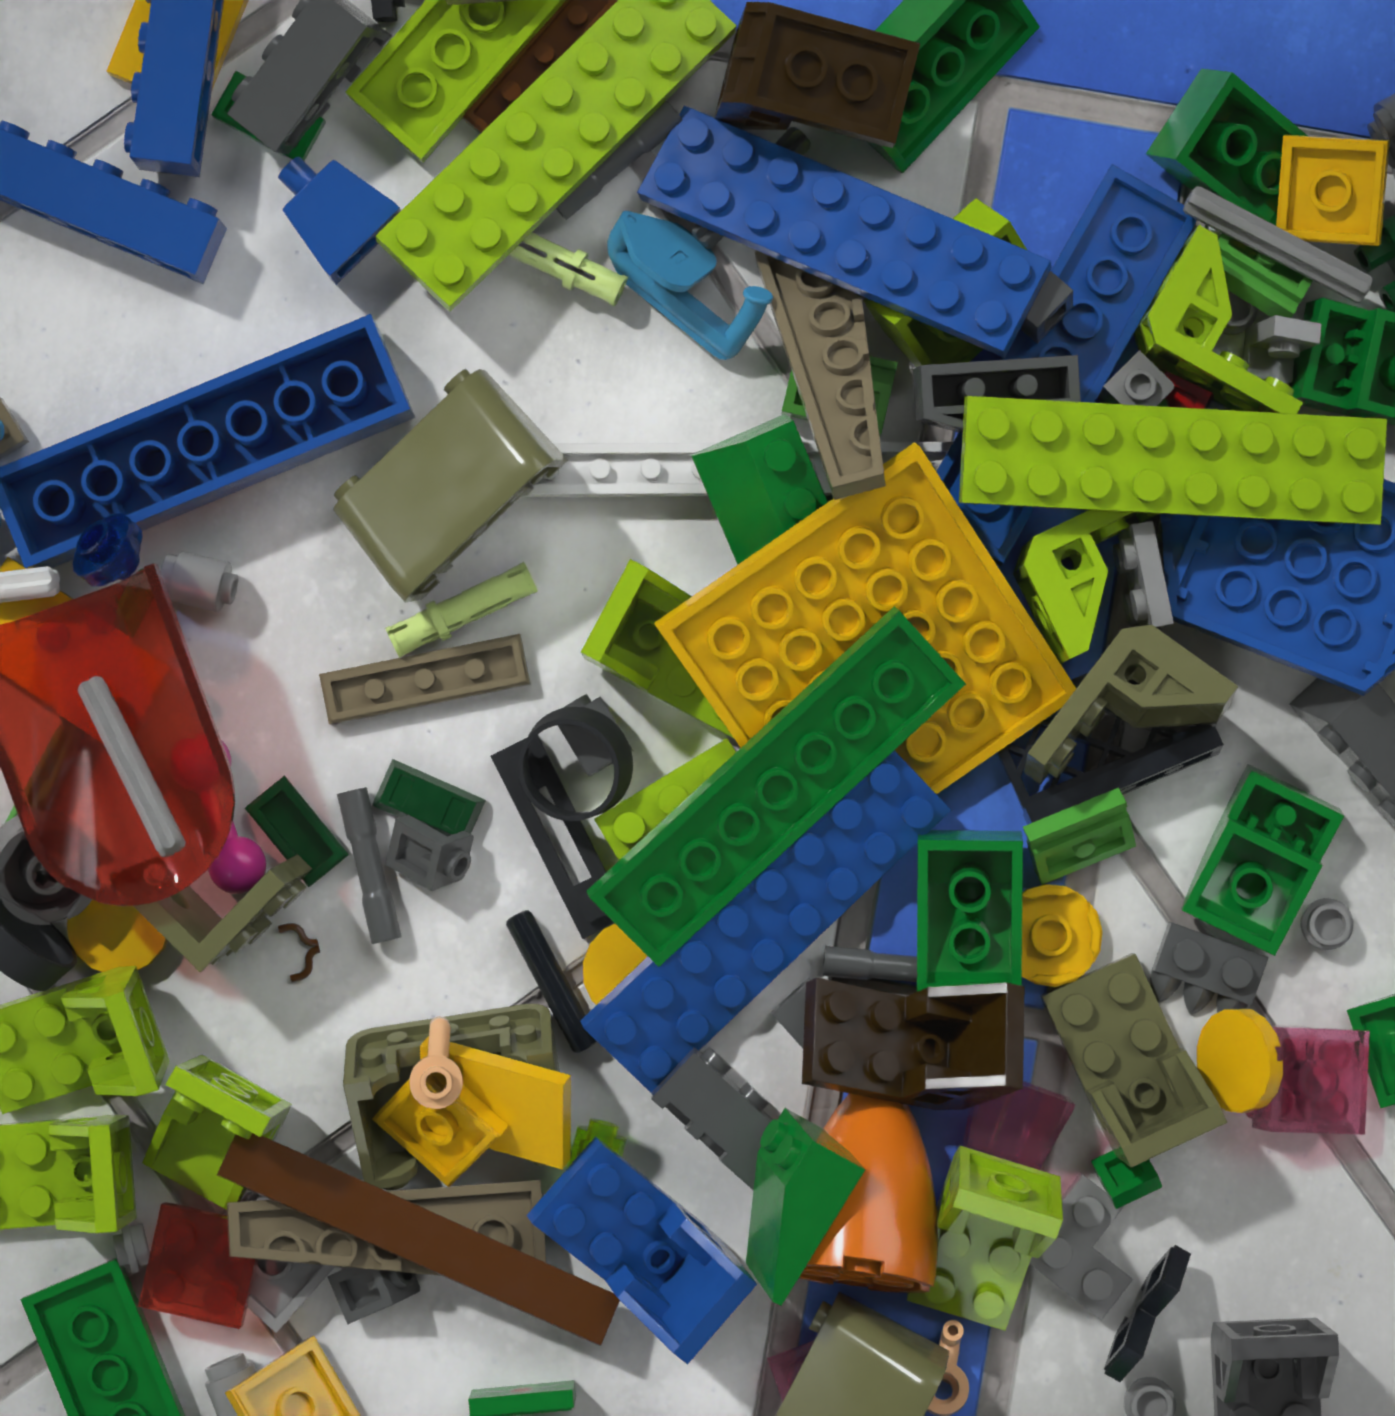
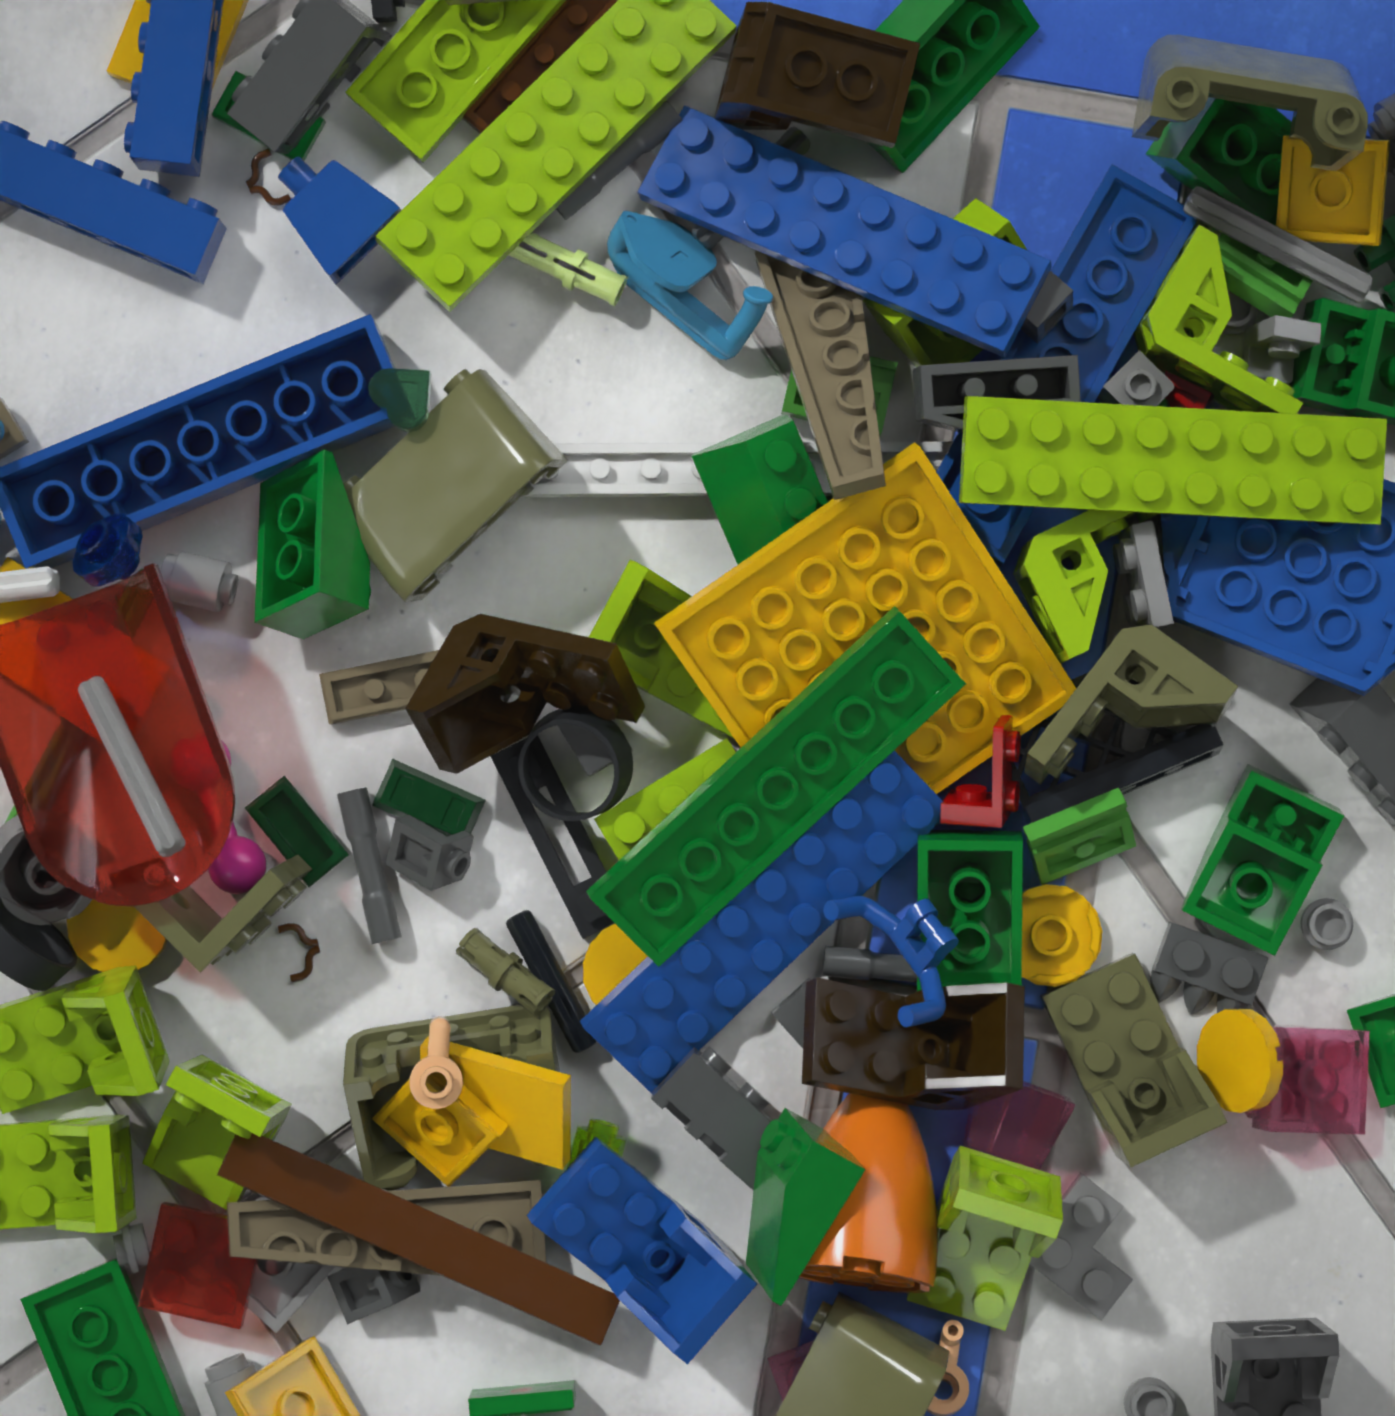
(255, 177): none -> reddish brown piece
(309, 551): none -> green slope
(403, 396): none -> clear green tile
(464, 608): yellowish green pin -> none
(487, 659): none -> dark brown bracket
(505, 971): none -> olive pin
(905, 935): none -> blue piece
(972, 803): none -> red bracket
(1124, 1182): green plate -> none
(1134, 1332): black tile -> none
(1321, 92): none -> olive windscreen

